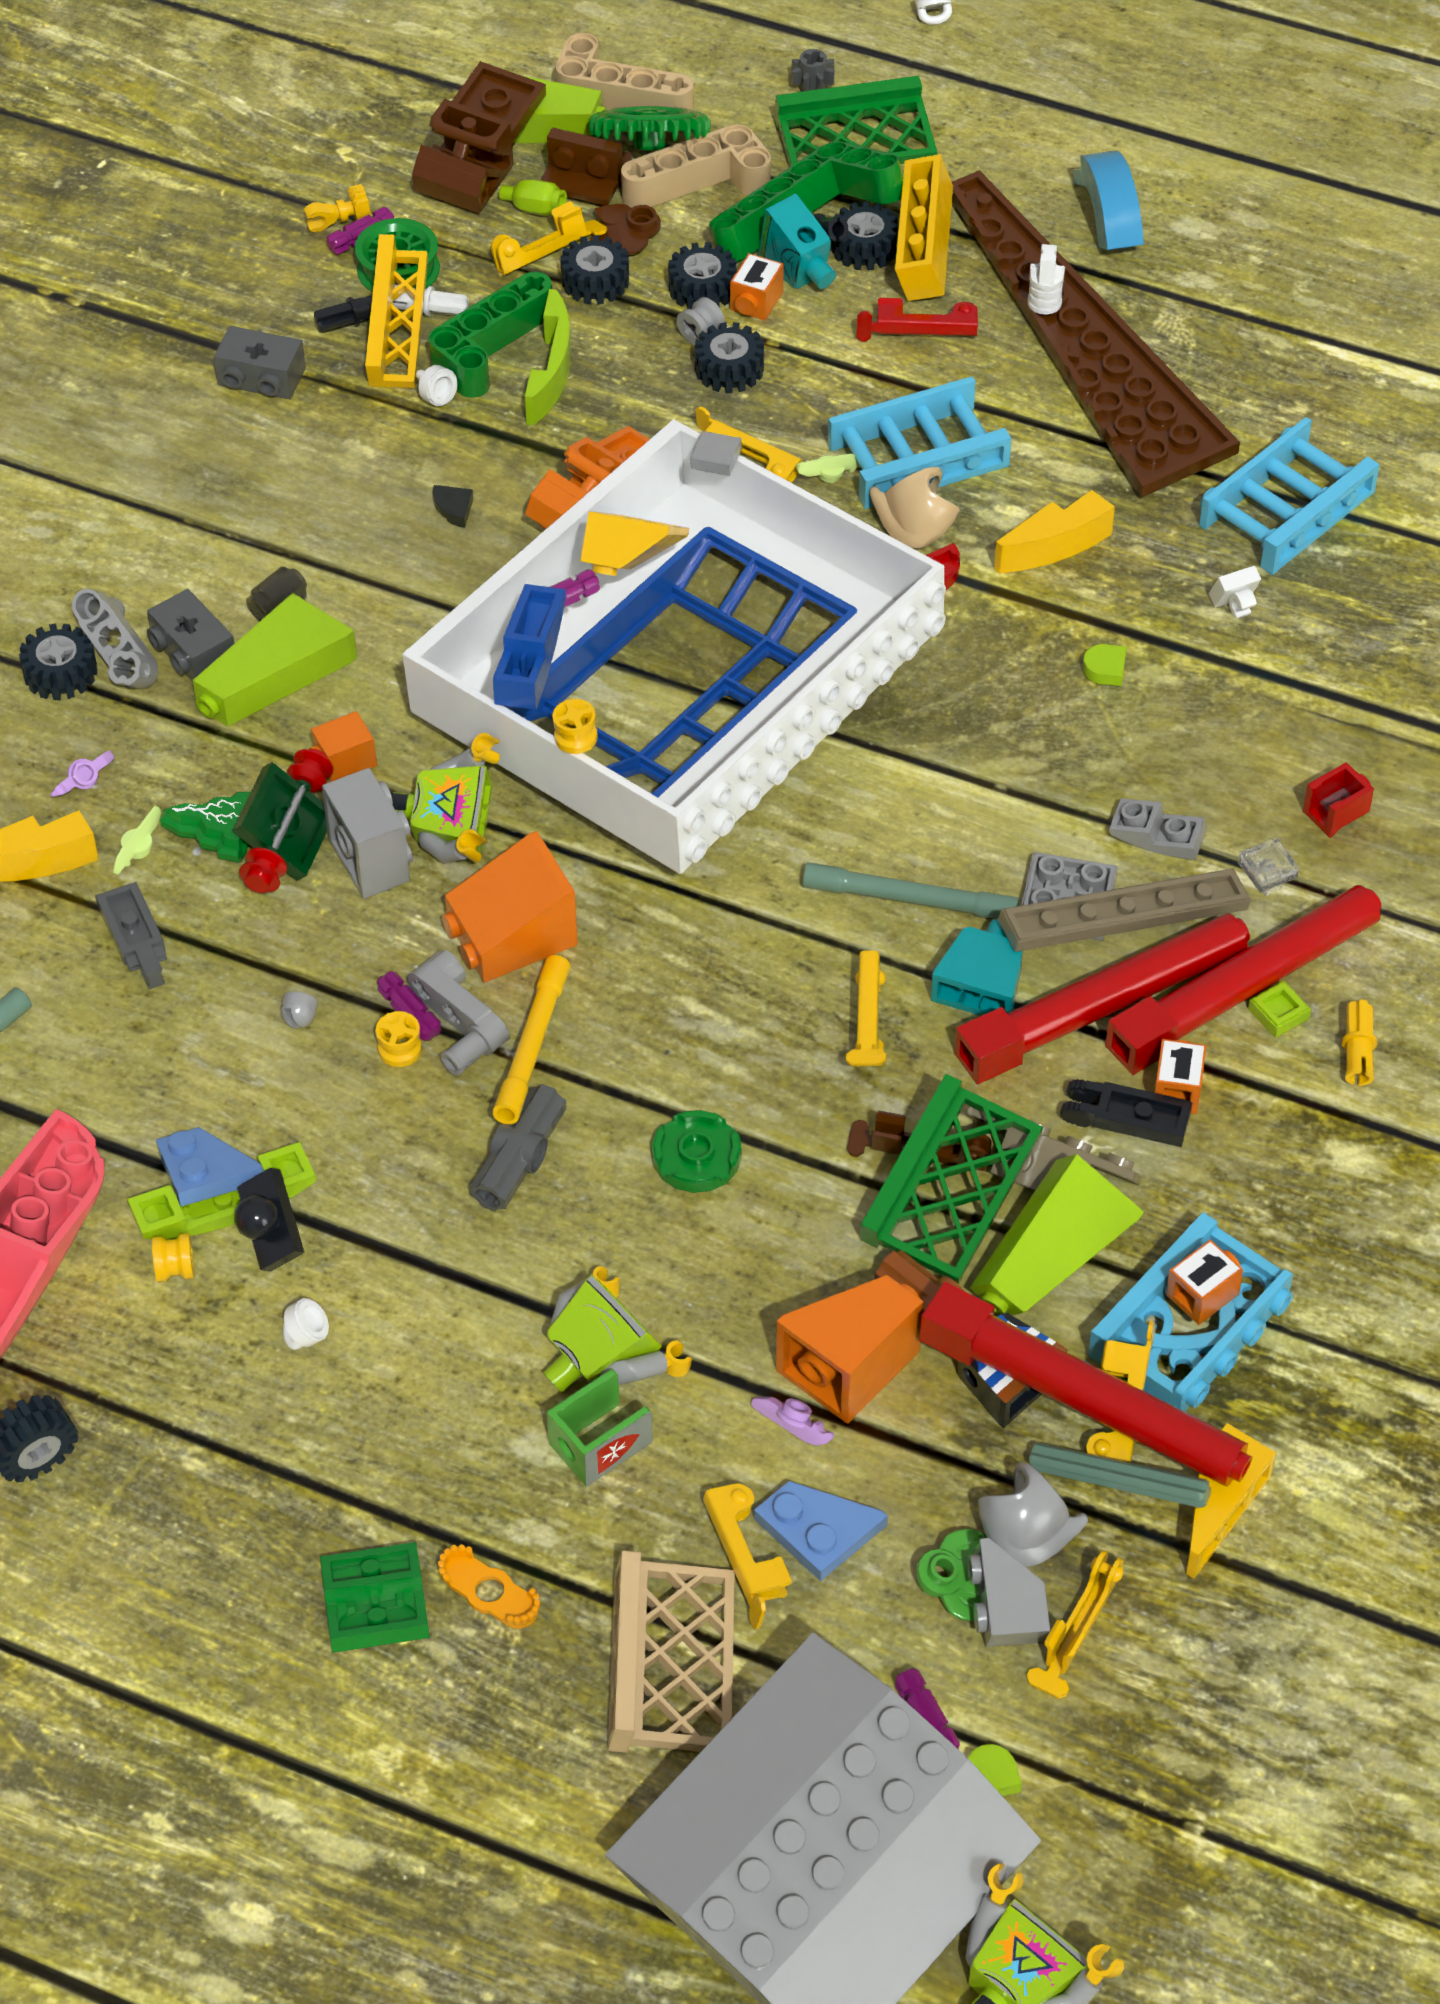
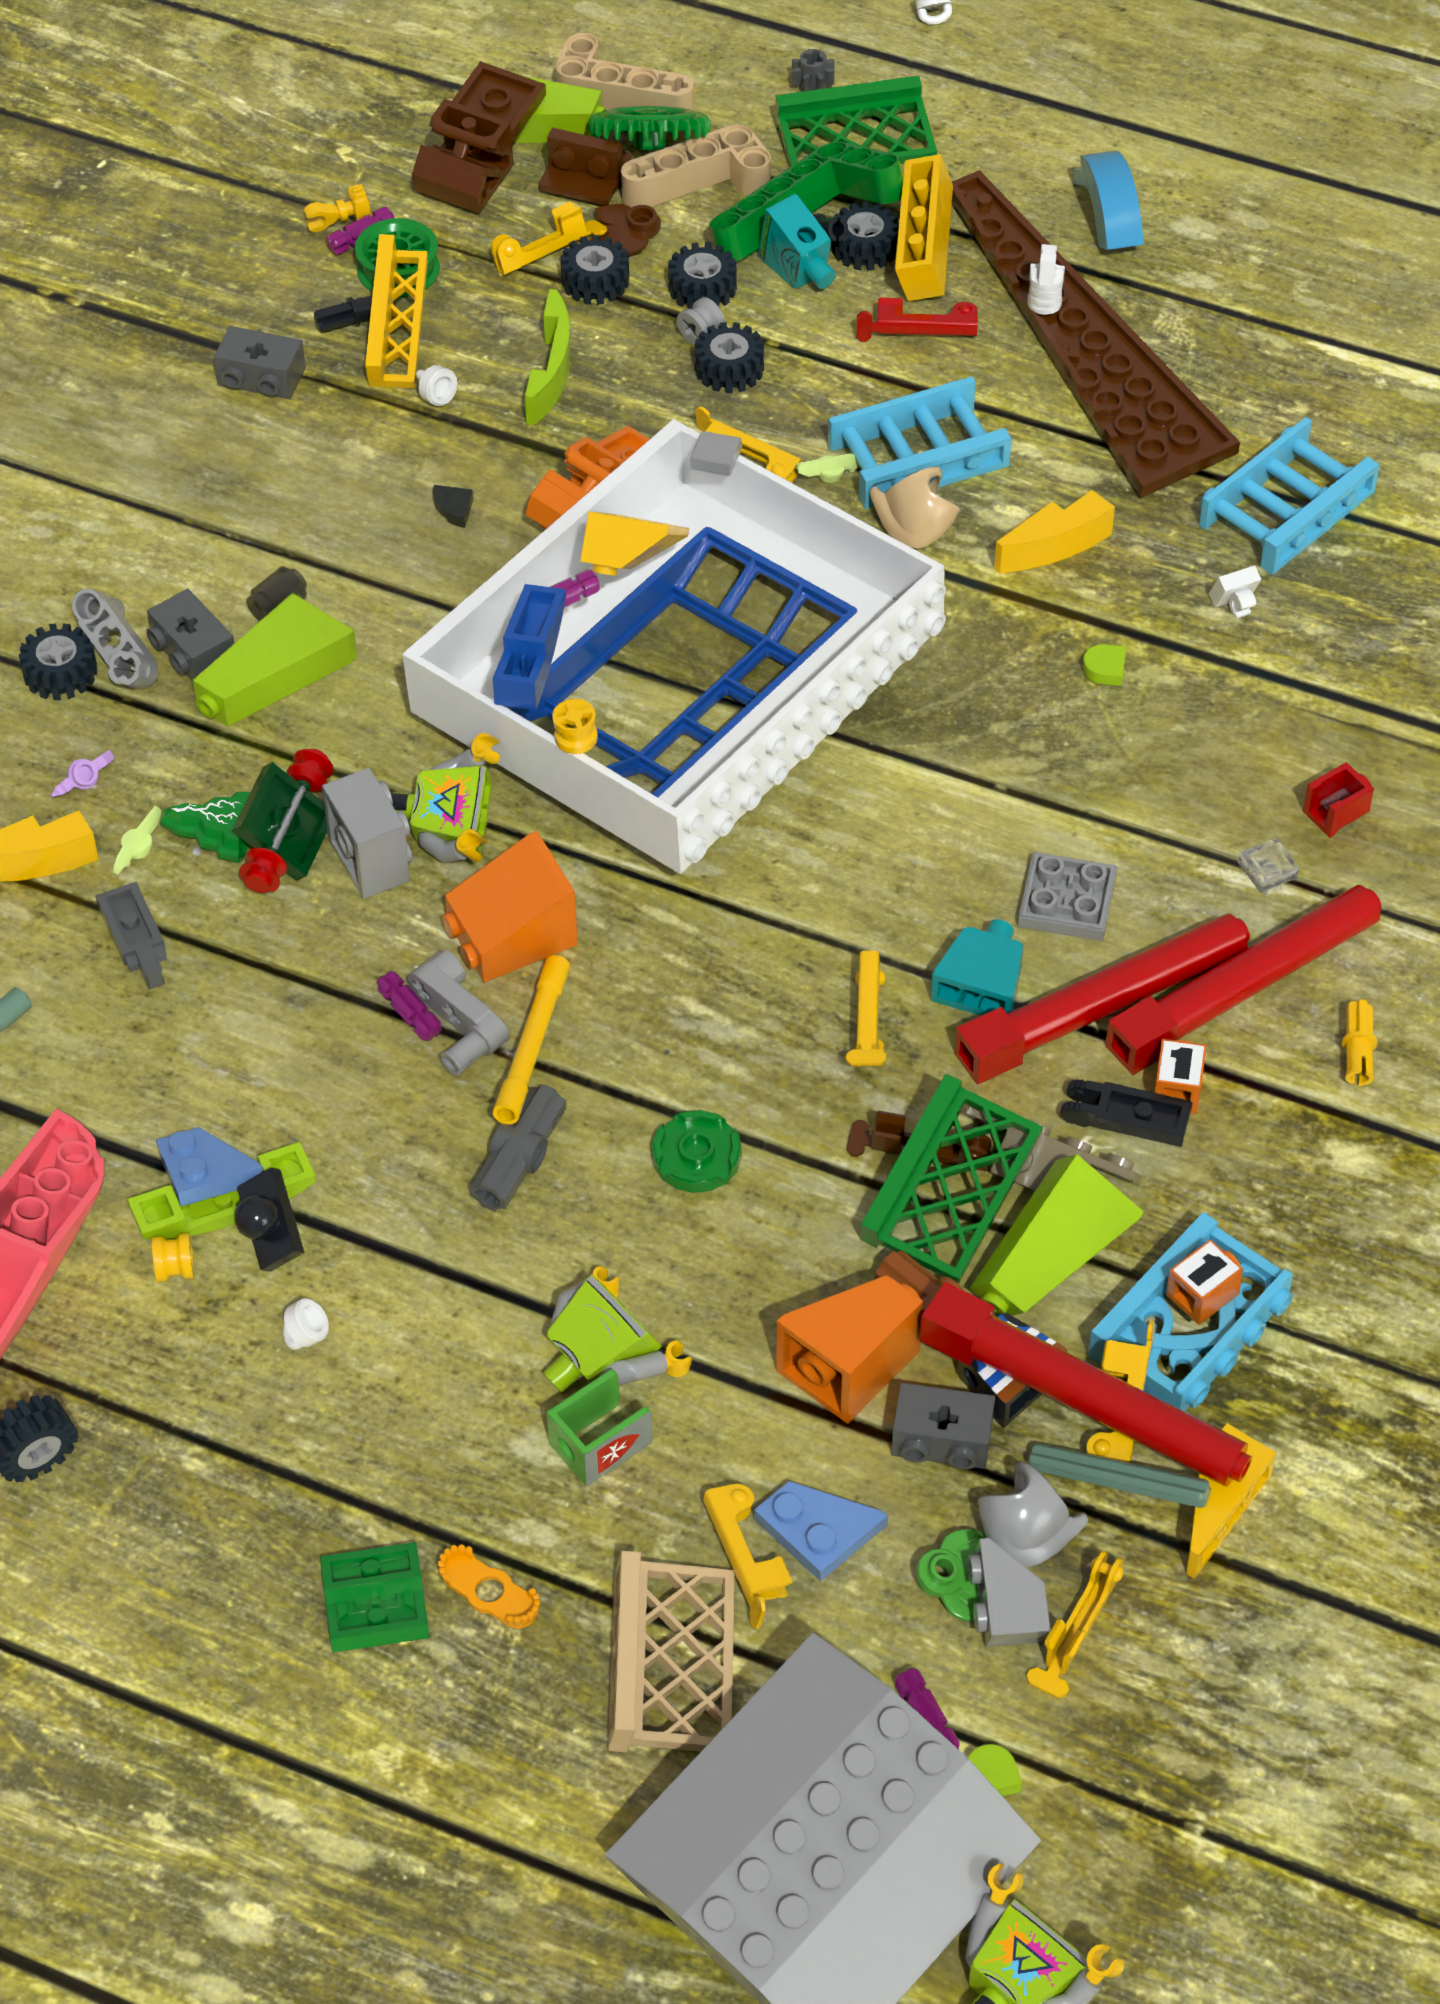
(298, 1009): light grey hinge -> none
(346, 745): orange brick -> none
(390, 1031): yellow wheel -> none
(435, 302): white axle -> none
(486, 327): green beam -> none
(534, 196): lime plant -> none
(756, 286): orange brick -> none
(793, 1417): lavender piece -> none
(841, 880): sand green piece -> none
(943, 1426): none -> dark grey brick
(950, 558): red tile -> none
(1123, 909): dark tan tile -> none
(1148, 828): light grey slope -> none
(1279, 1009): lime tile -> none

